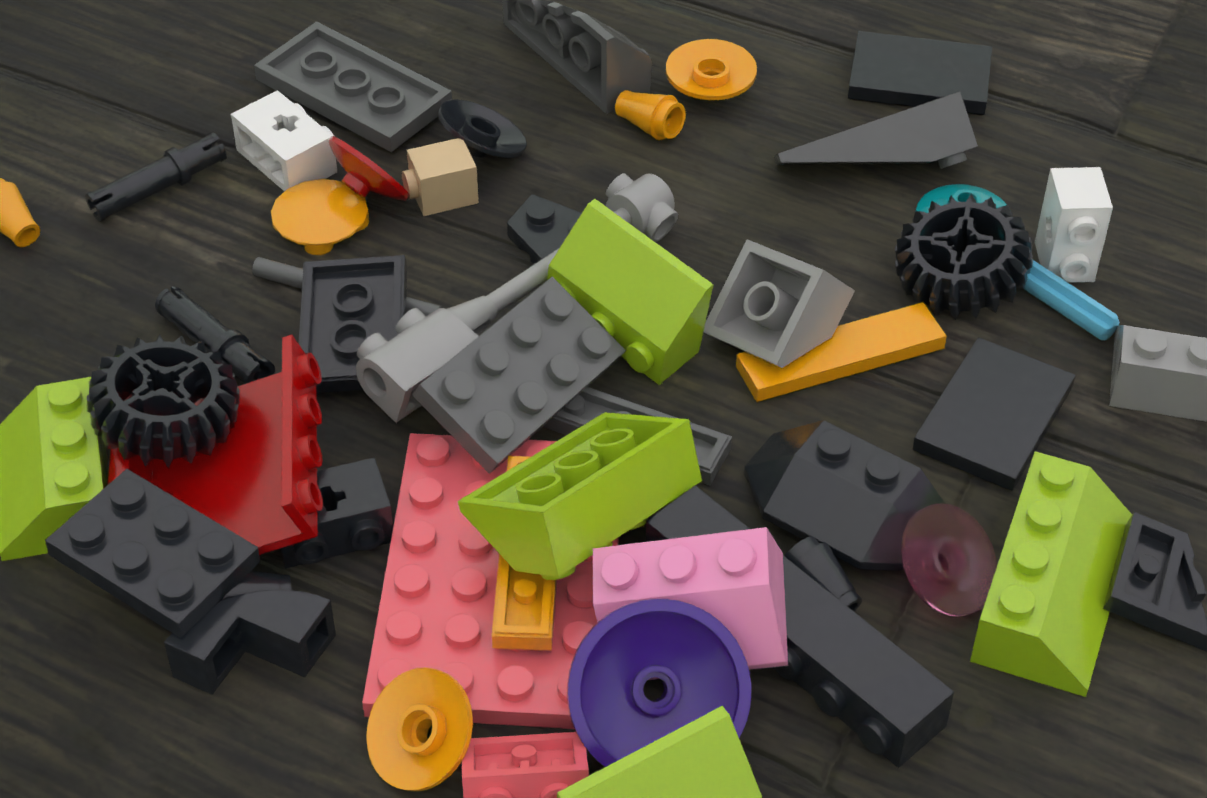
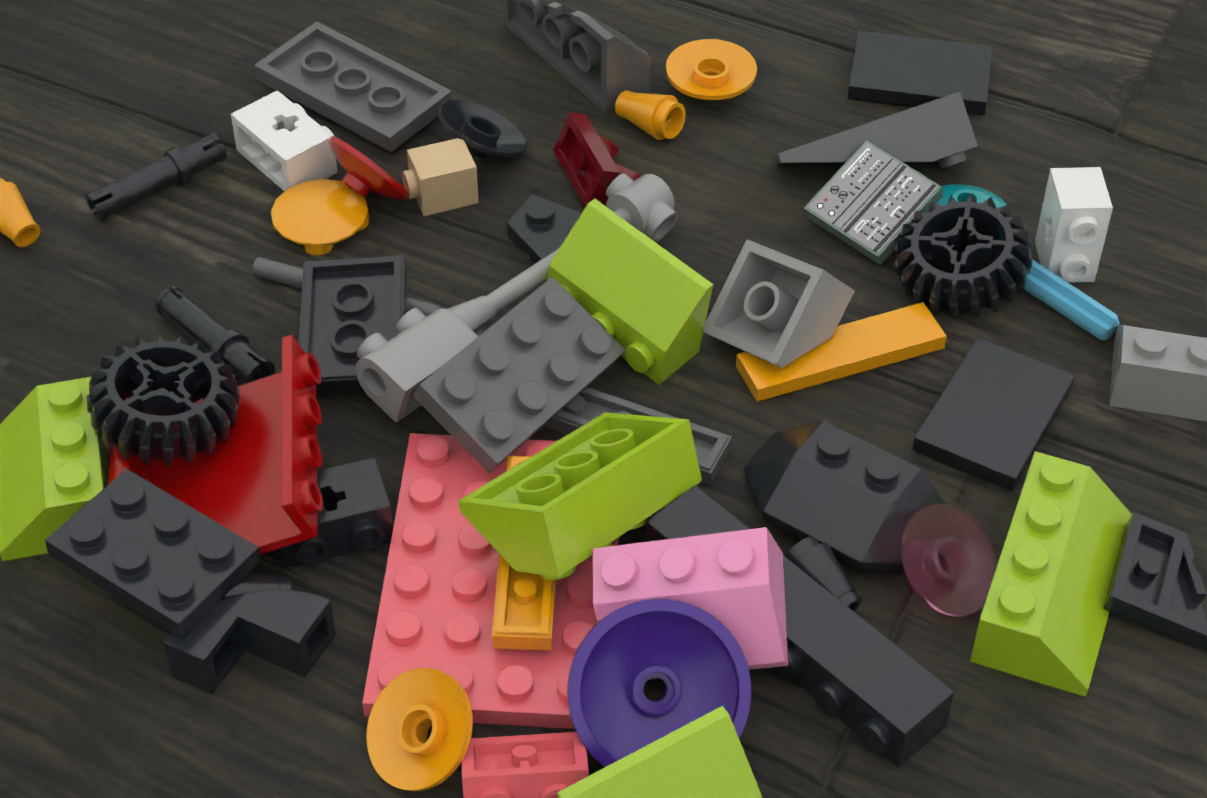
(588, 159): none -> dark red tile
(872, 201): none -> light grey tile

